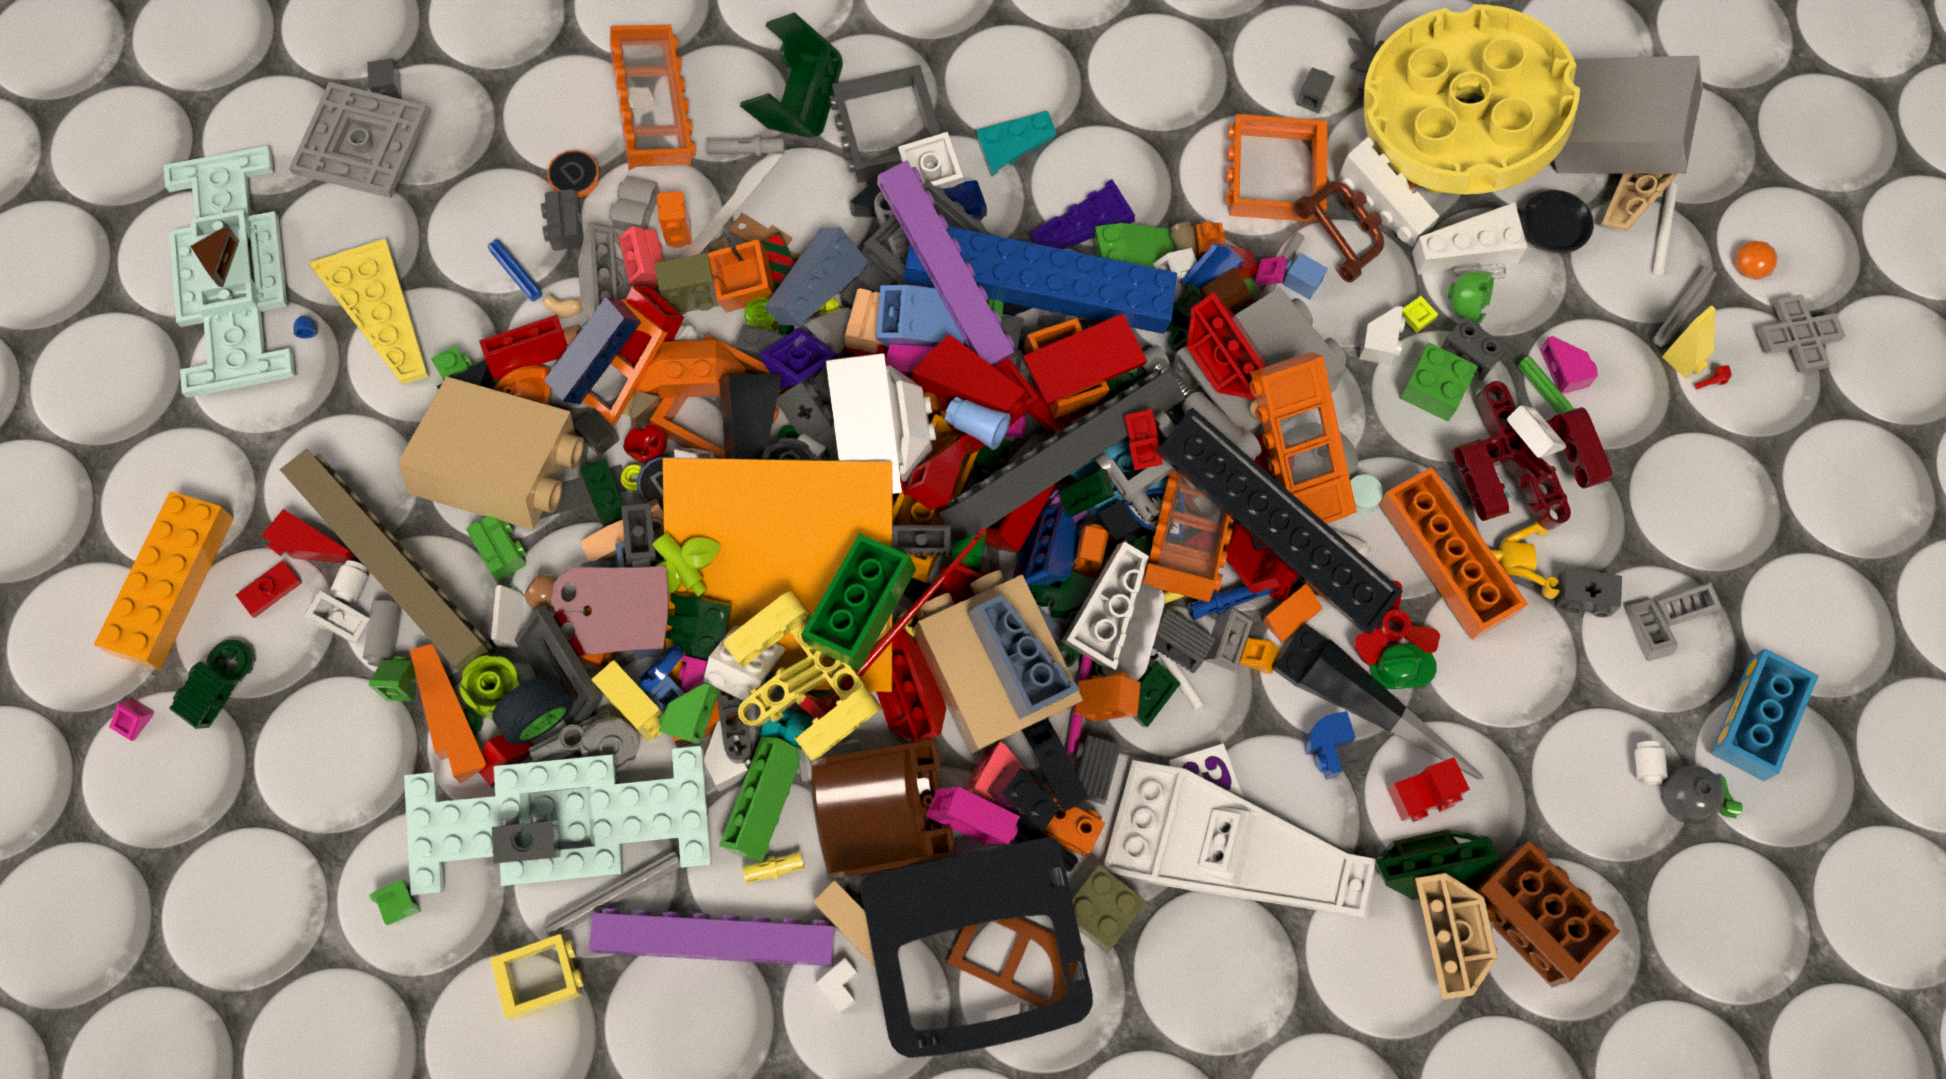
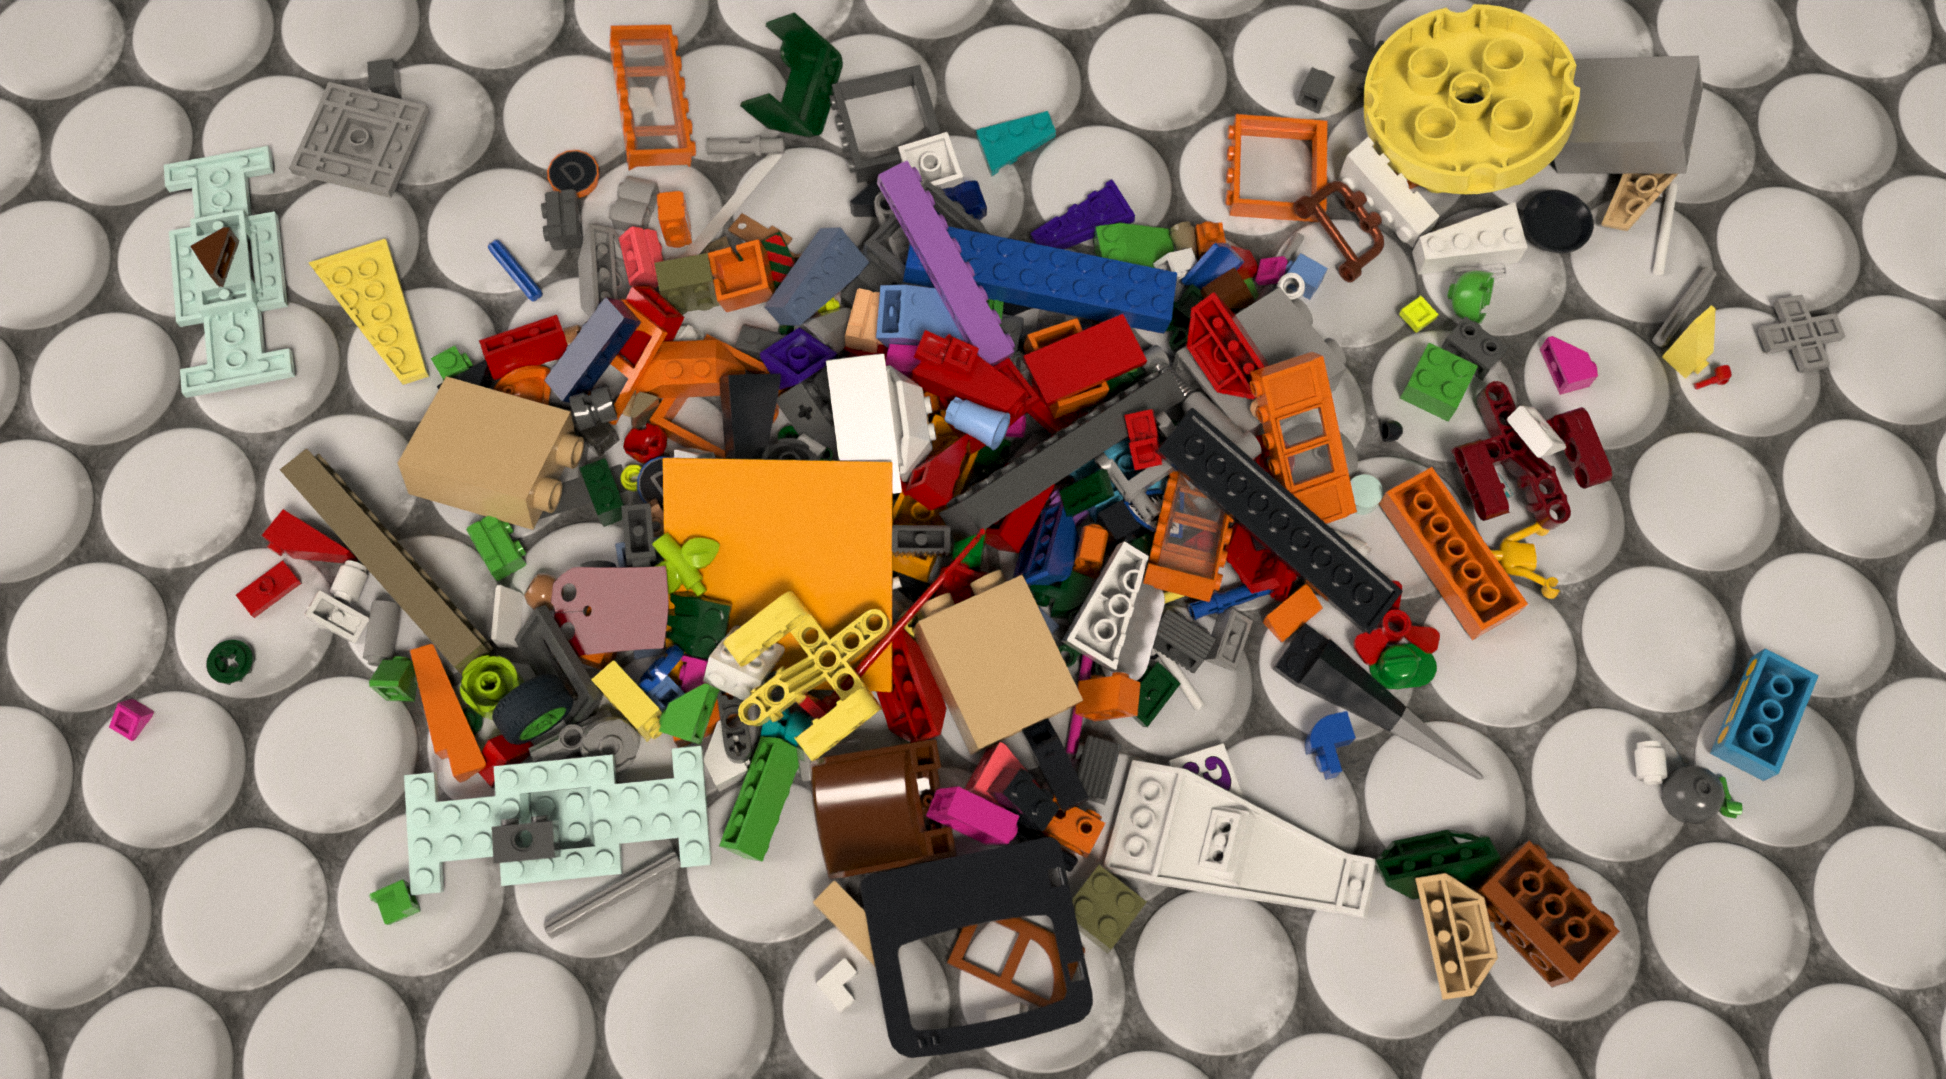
(164, 580): light orange brick -> none
(203, 694): dark green brick -> none
(304, 327): blue hinge -> none
(506, 984): light yellow window -> none
(563, 308): tan arm -> none
(593, 408): none -> dark grey wheel
(602, 543): light nougat slope -> none
(712, 939): medium lavender brick -> none
(758, 316): clear neon green head -> none
(773, 867): light yellow pin -> none
(859, 601): green brick -> none
(946, 354): none -> red slope
(1019, 658): sand blue wedge -> none
(1260, 655): light orange slope -> none
(1295, 279): none -> white brick
(1381, 337): white slope -> none
(1391, 430): none -> black hinge
(1435, 787): red brick -> none
(1544, 385): bright green axle -> none
(1589, 592): dark grey brick -> none
(1656, 646): light grey slope -> none
(1709, 595): light grey slope -> none
(1756, 260): orange hair -> none

